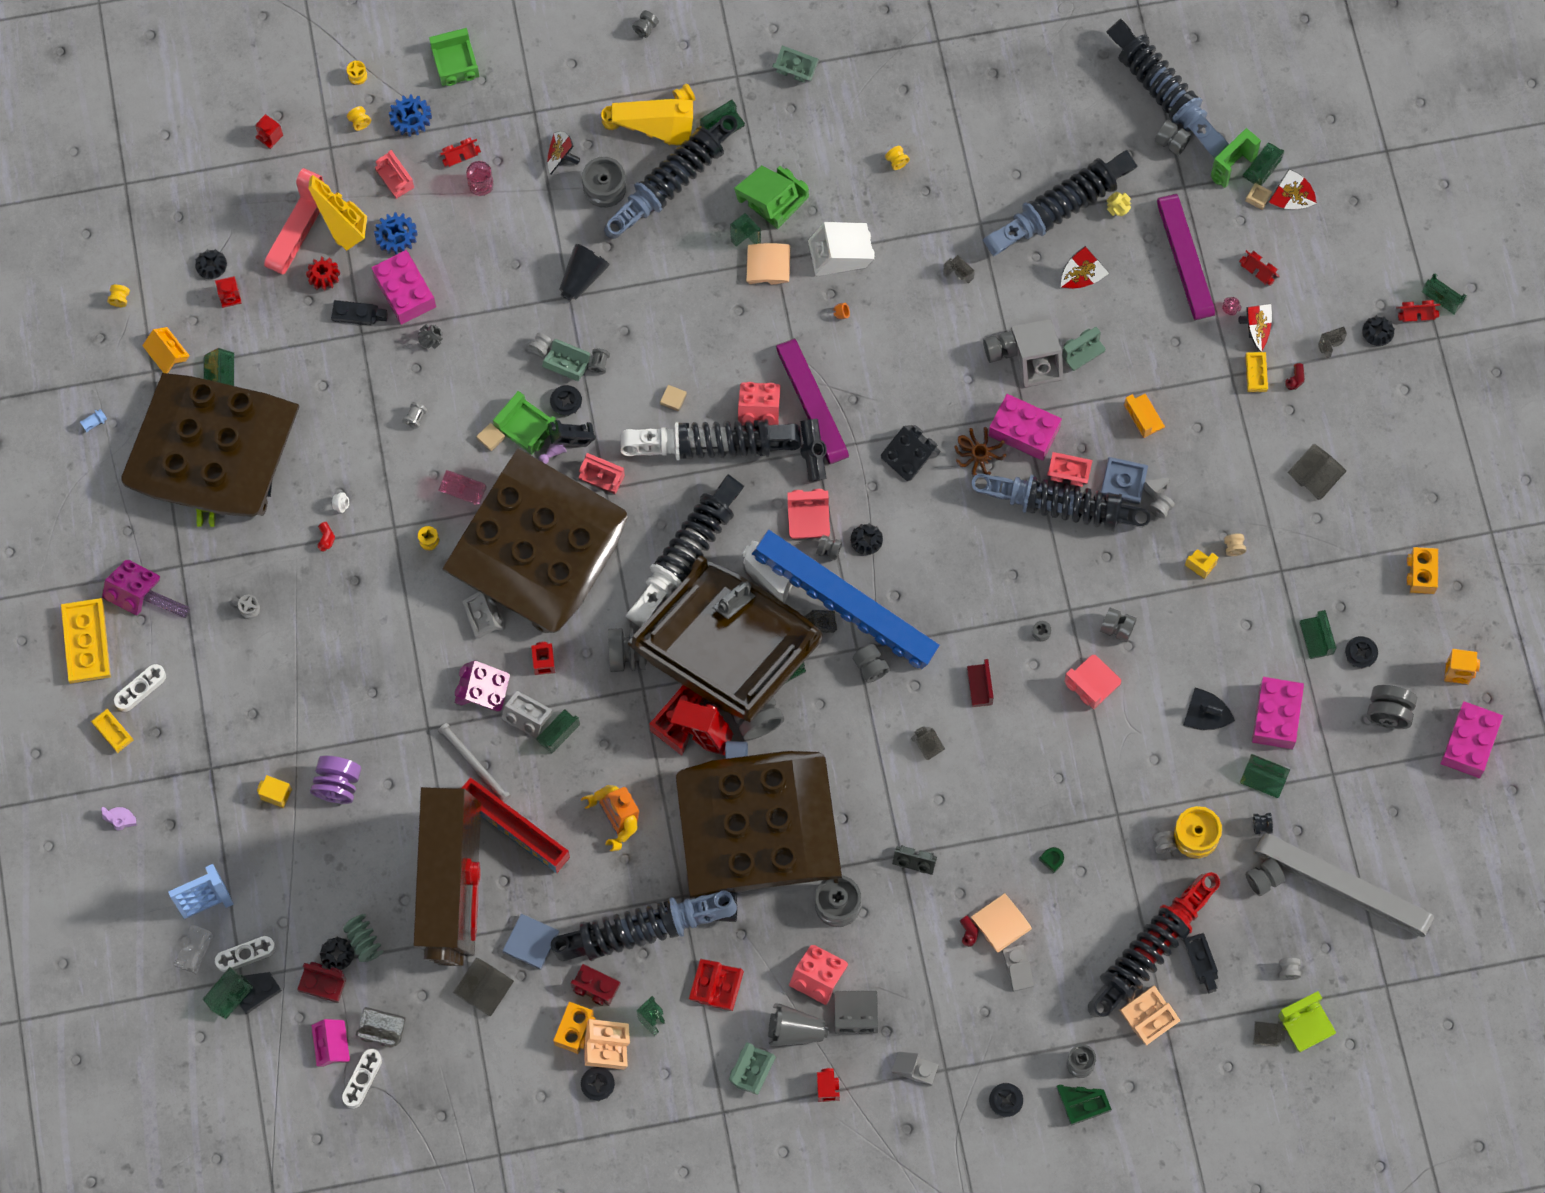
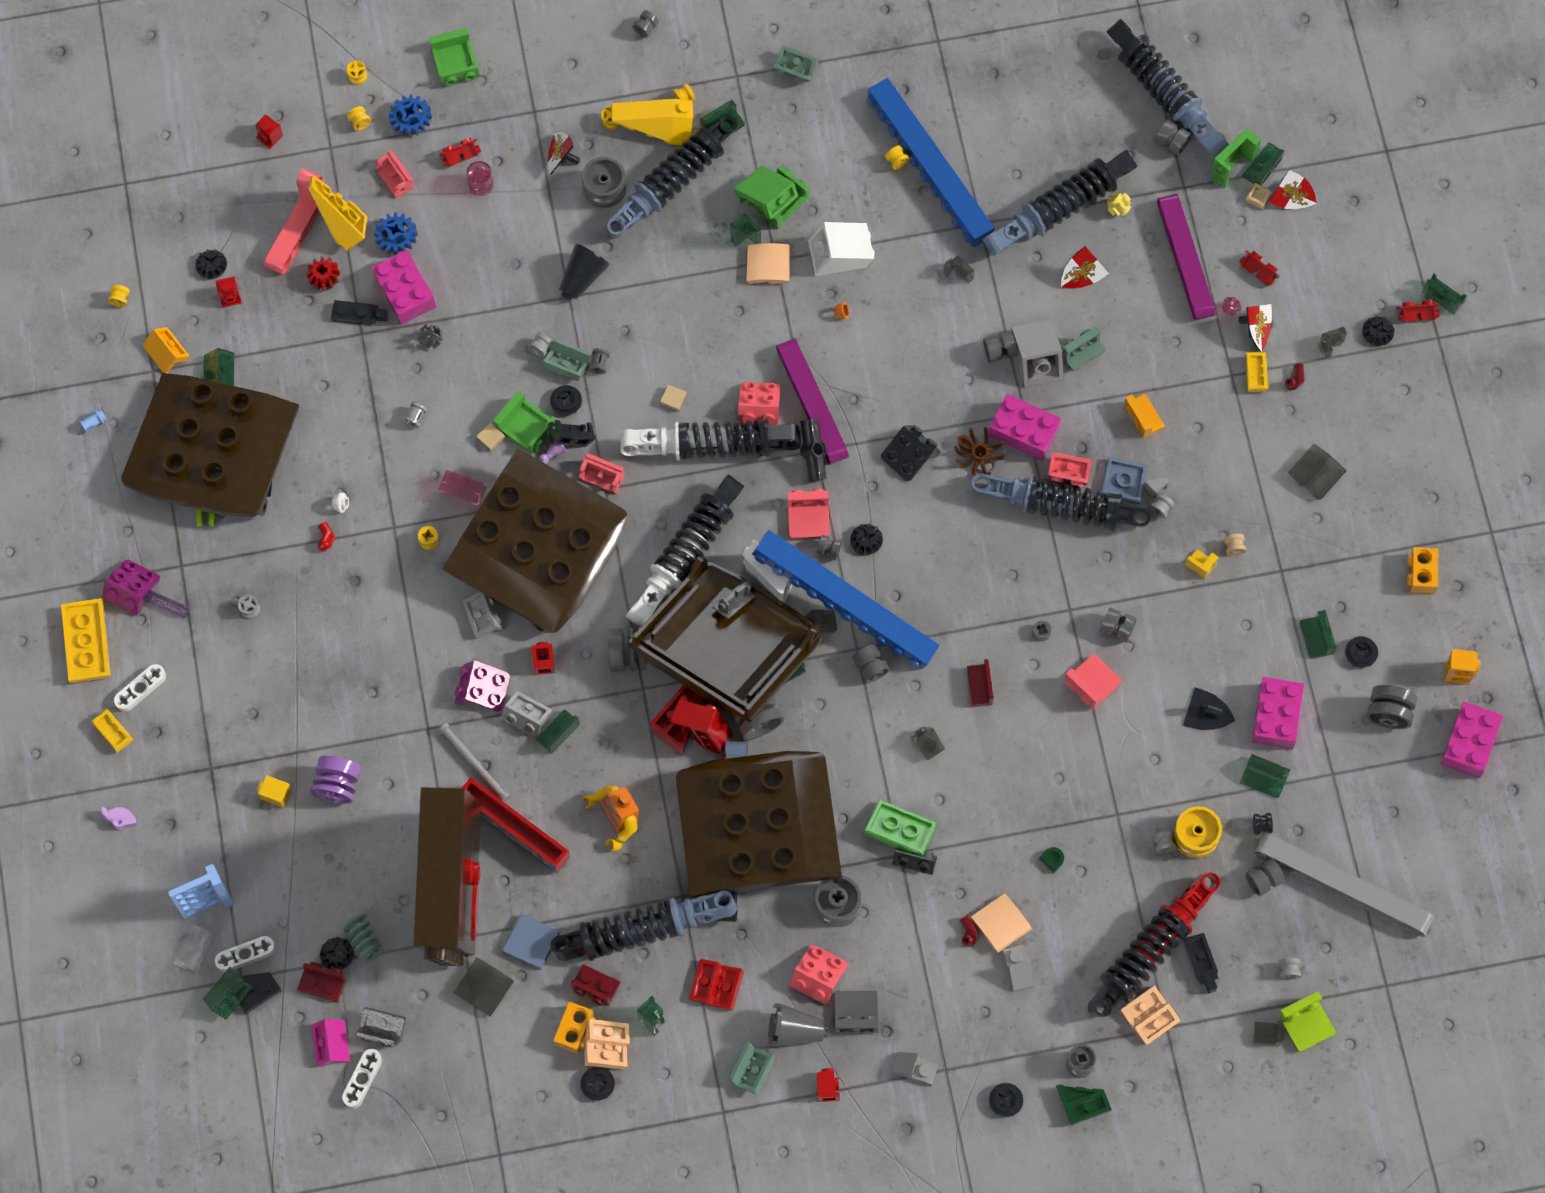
(900, 828): none -> bright green tile
(930, 162): none -> blue brick

